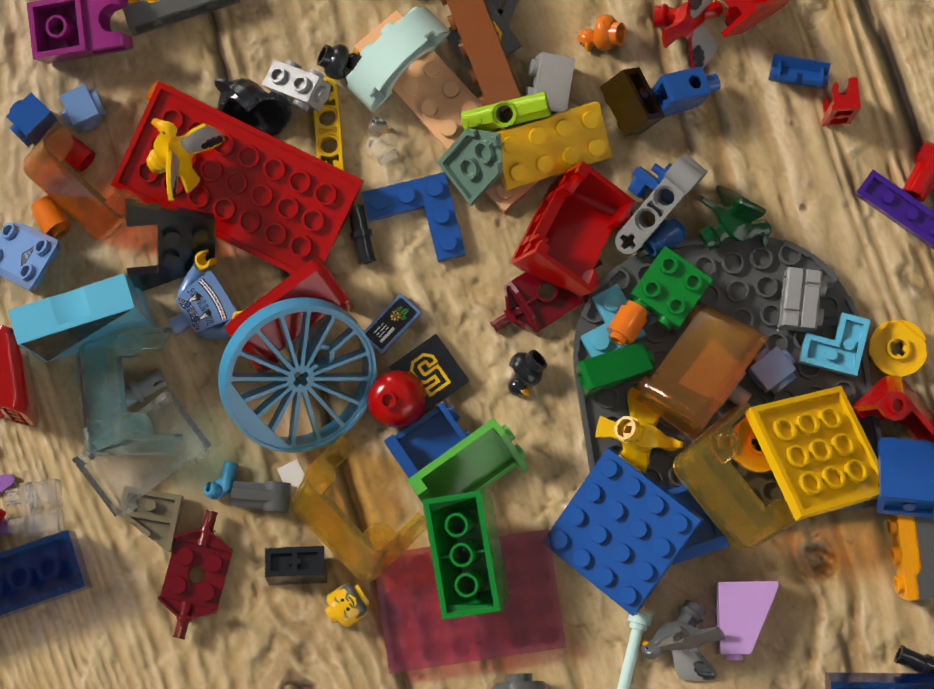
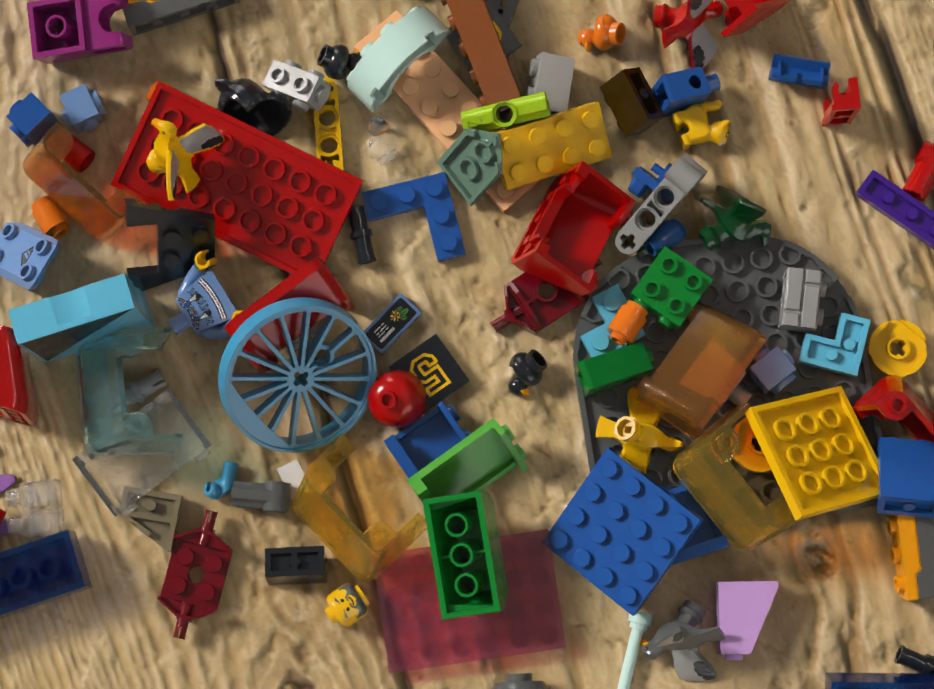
(697, 125): none -> yellow animal

